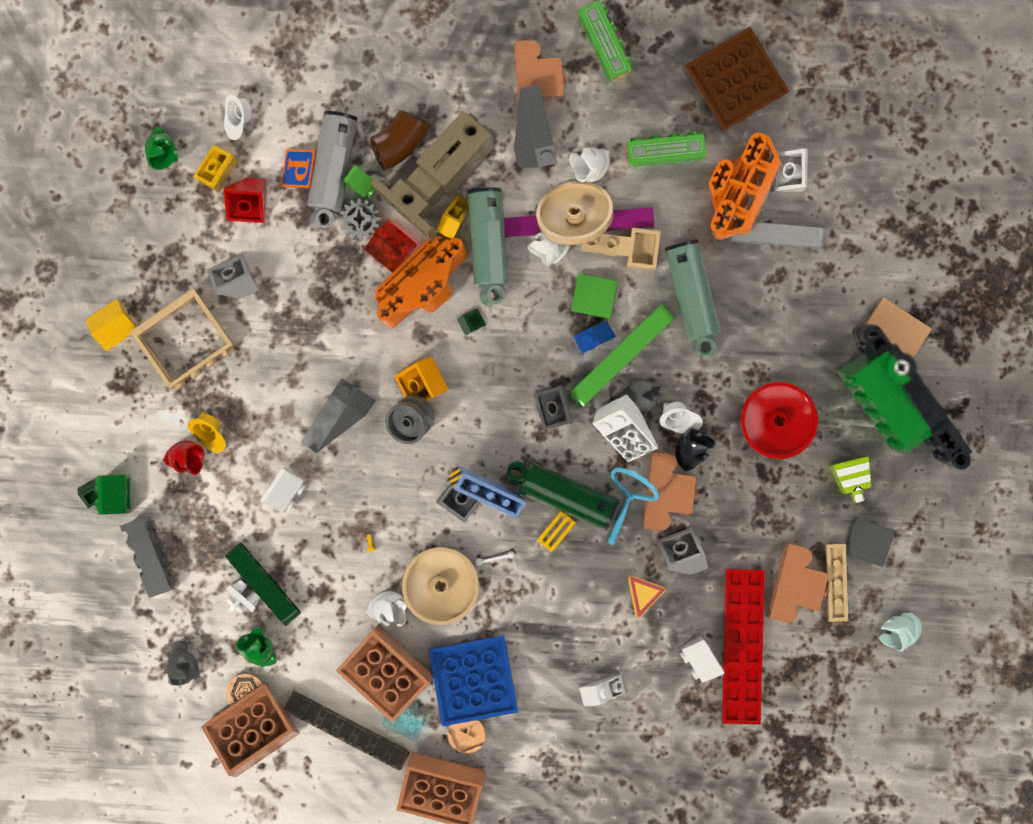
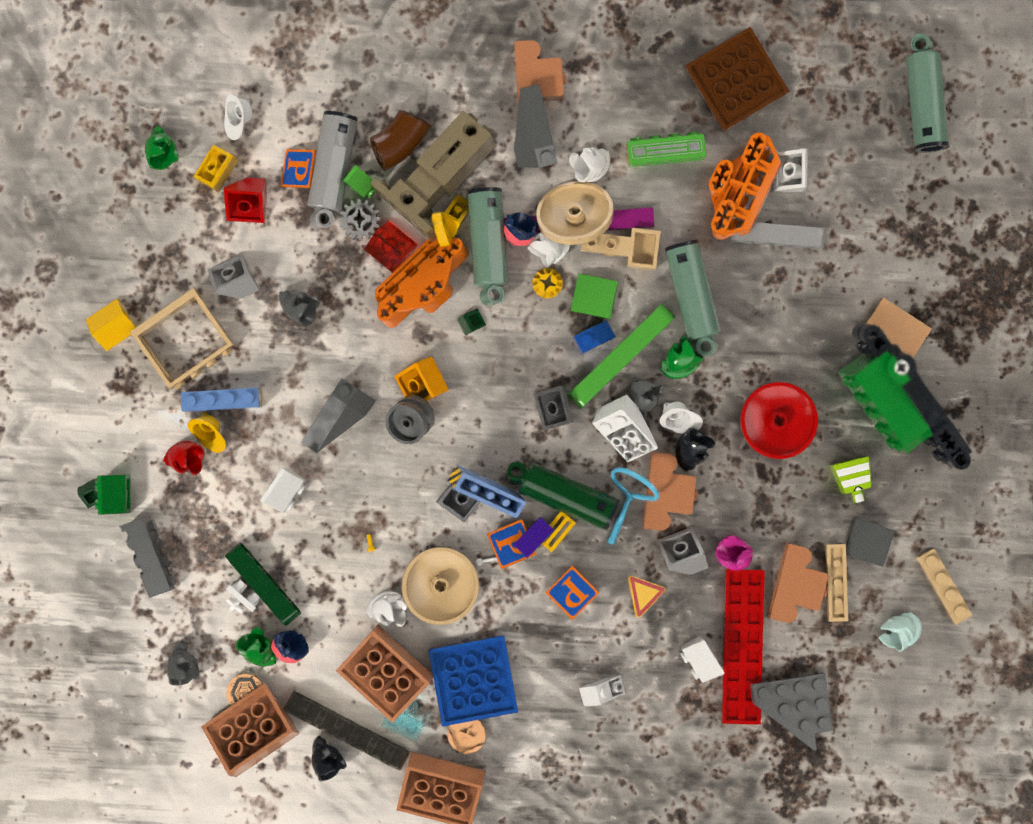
(221, 399): none -> medium blue brick
(289, 646): none -> dark blue hair
(299, 306): none -> dark grey helmet
(326, 759): none -> black helmet
(441, 229): none -> yellow beam
(502, 543): none -> piece
(520, 229): none -> dark blue hair
(533, 537): none -> dark purple tile
(551, 291): none -> yellow gear
(572, 592): none -> piece
(604, 41): bright green brick -> none
(681, 360): none -> green helmet
(734, 553): none -> dark pink hair
(796, 704): none -> dark grey wing
(927, 97): none -> sand green piece
(944, 586): none -> tan plate

